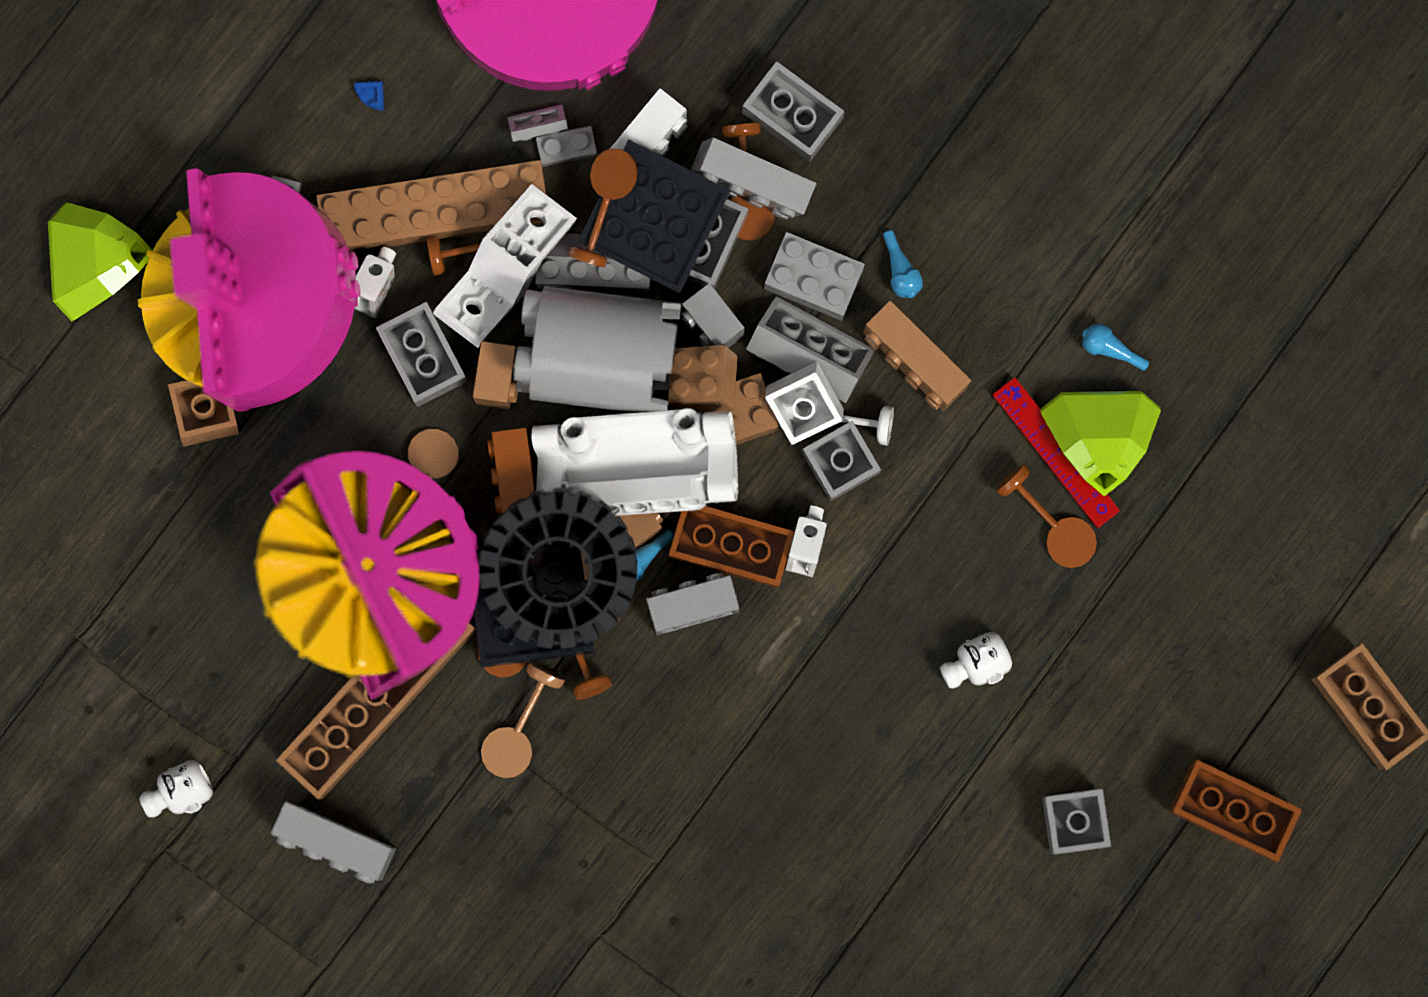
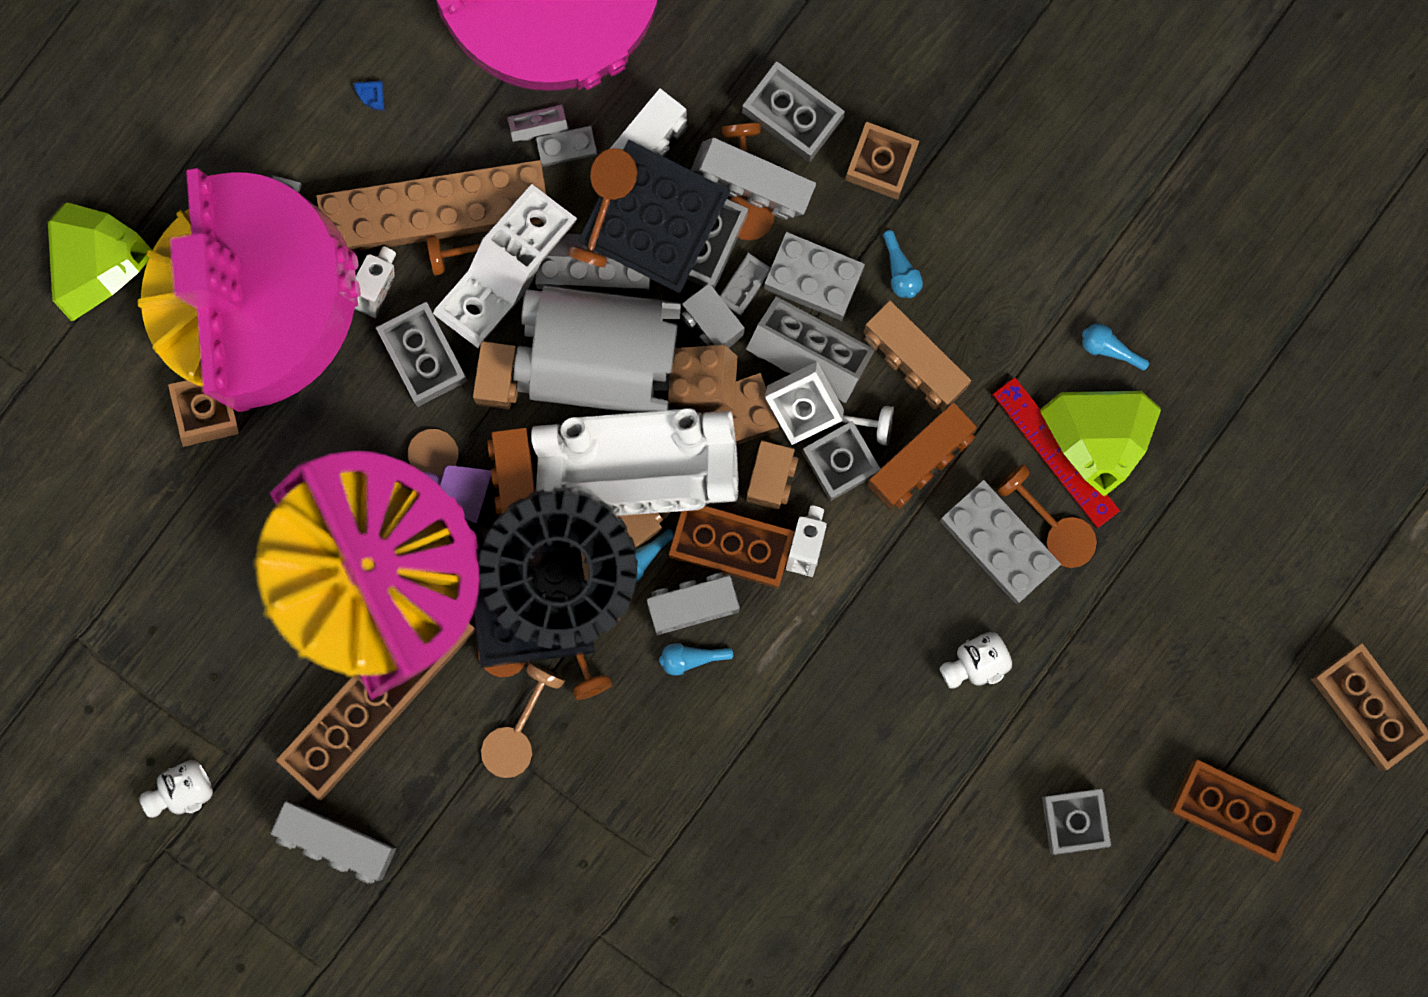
(466, 486): none -> medium lavender torso
(679, 658): none -> dark azure piece
(745, 284): none -> light grey plate
(770, 475): none -> medium nougat brick
(882, 160): none -> medium nougat brick
(921, 456): none -> dark orange brick
(1000, 542): none -> light grey brick

